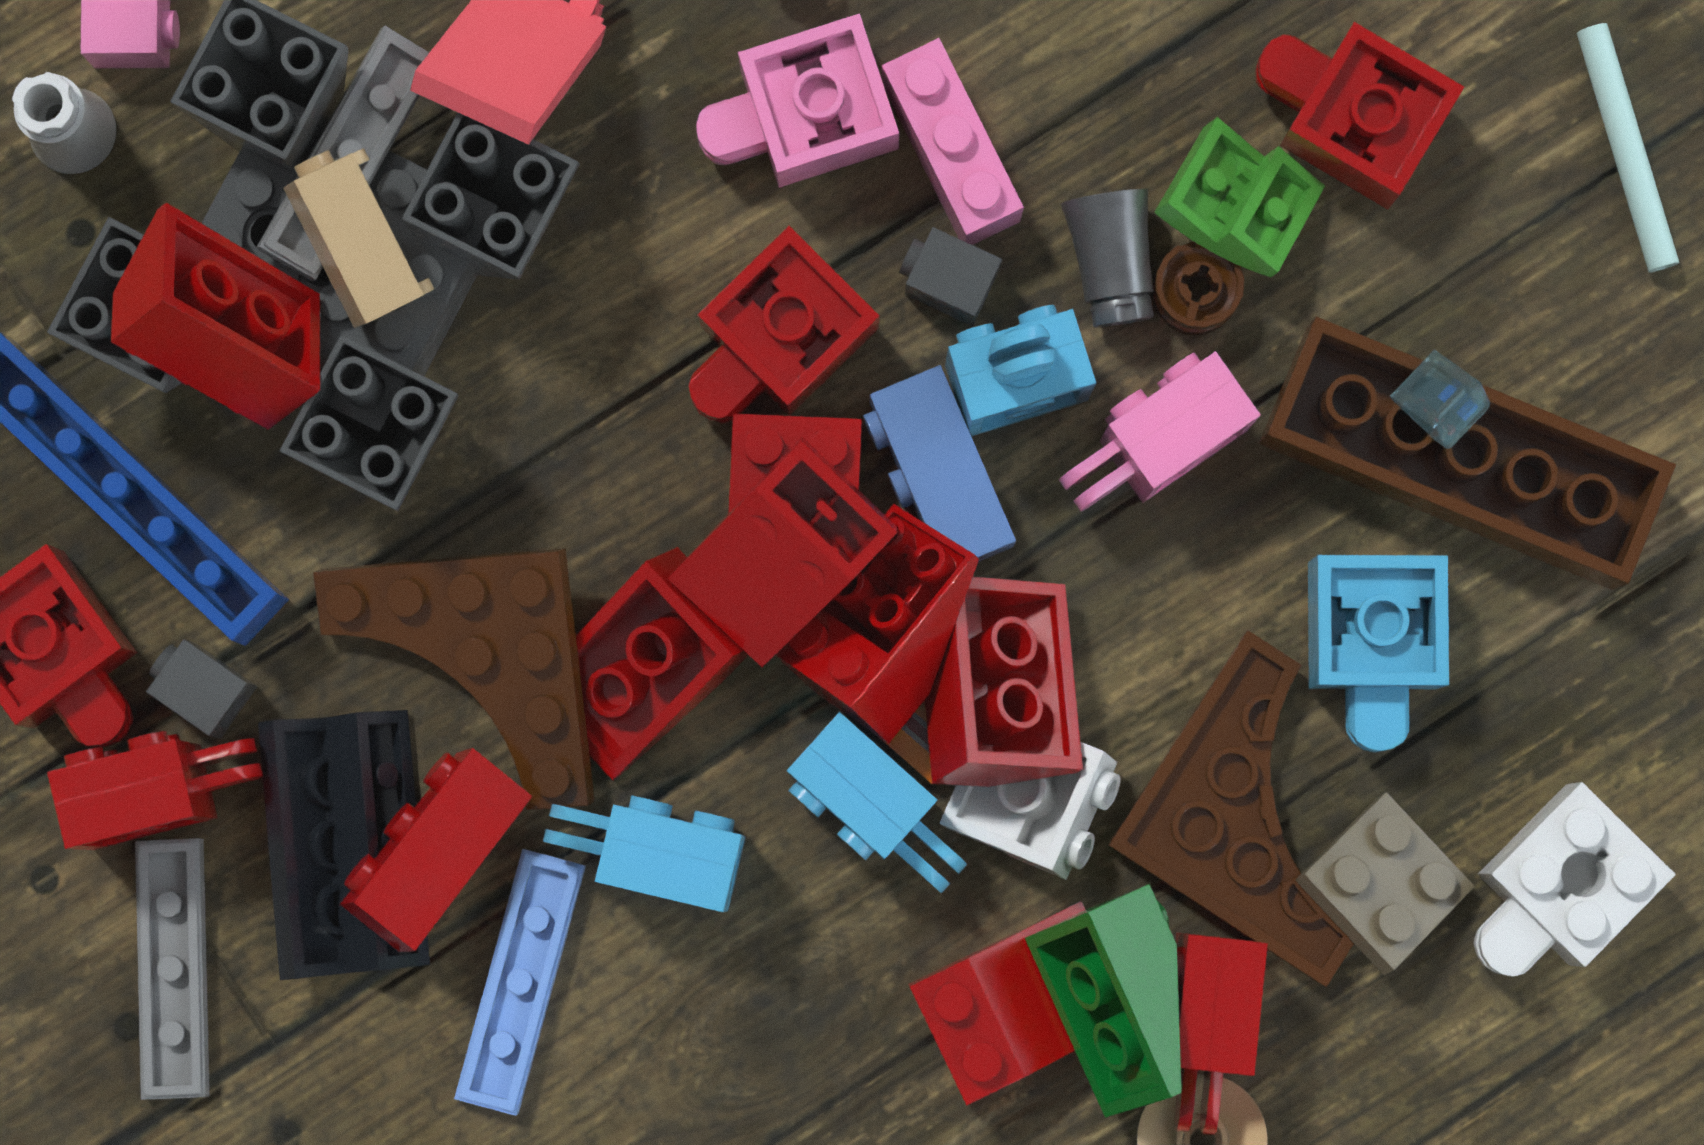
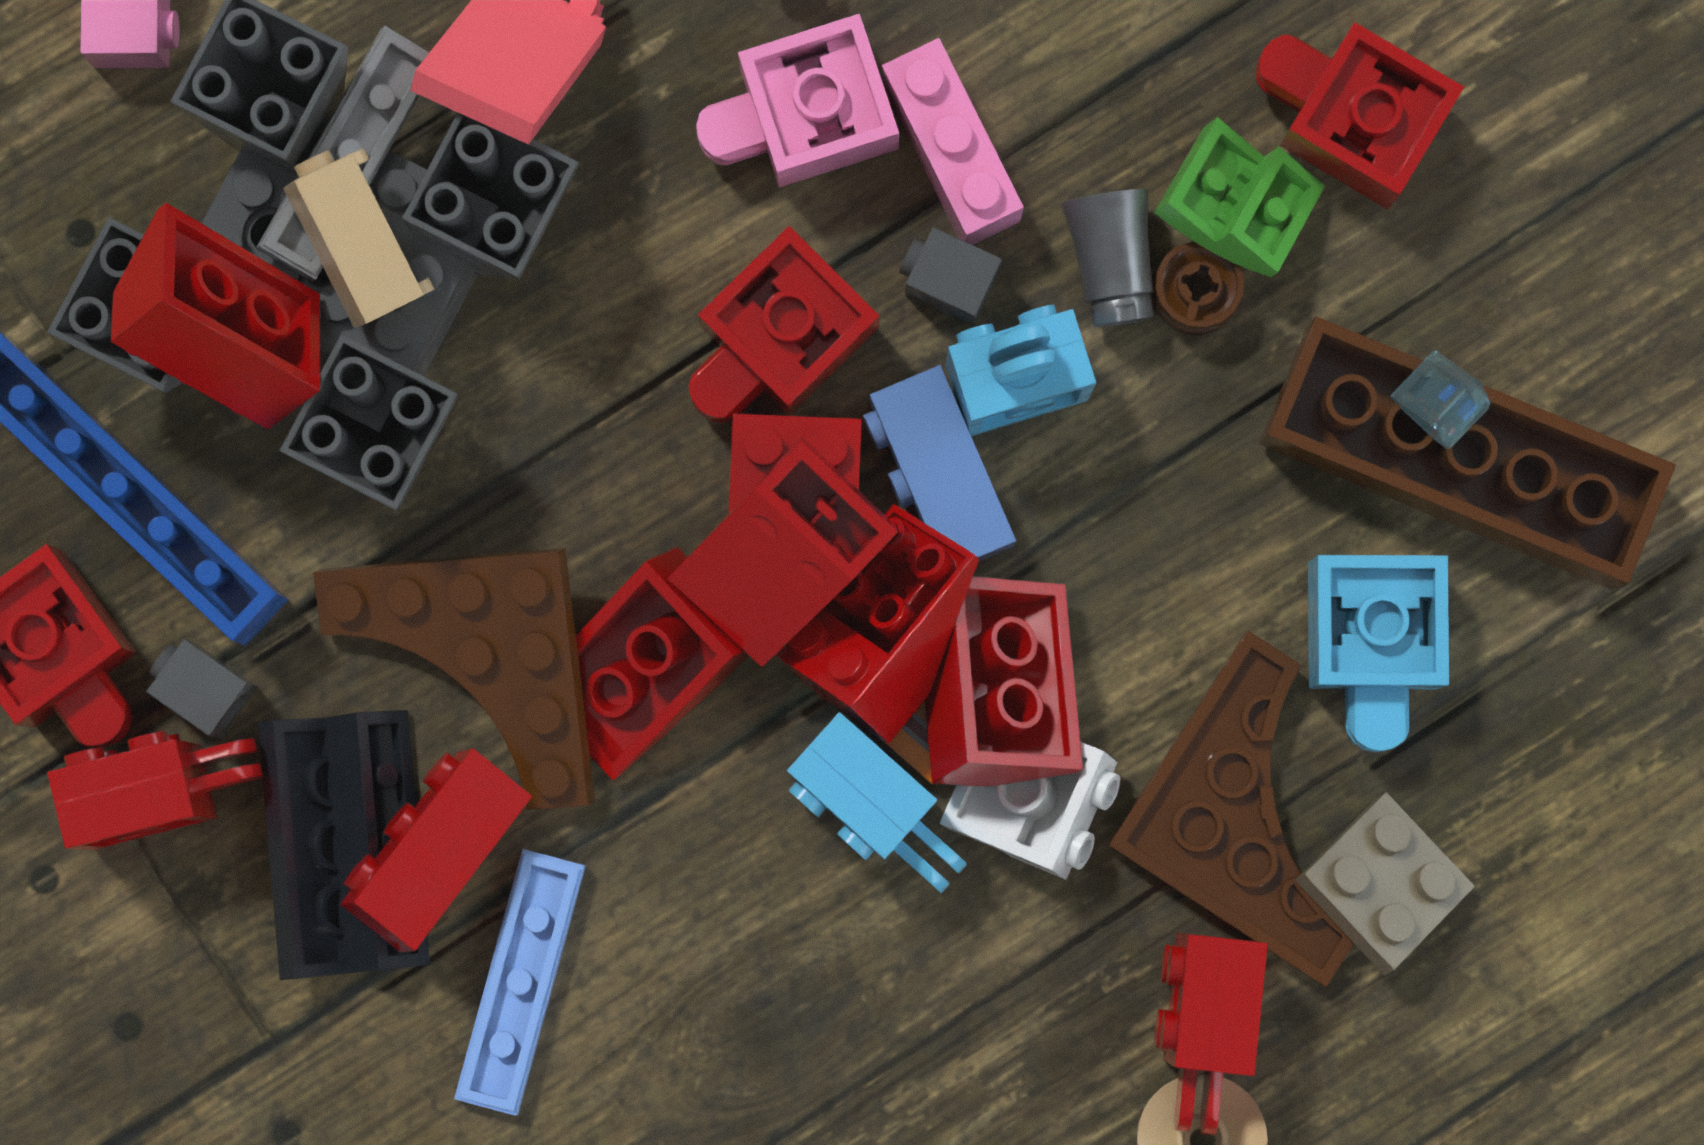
(77, 136): white plant -> none
(172, 969): light grey tile -> none
(658, 853): medium azure brick -> none
(994, 1013): red slope -> none
(1117, 997): green slope -> none
(1169, 432): bright pink brick -> none
(1566, 885): white brick -> none
(1627, 147): light aqua piece -> none

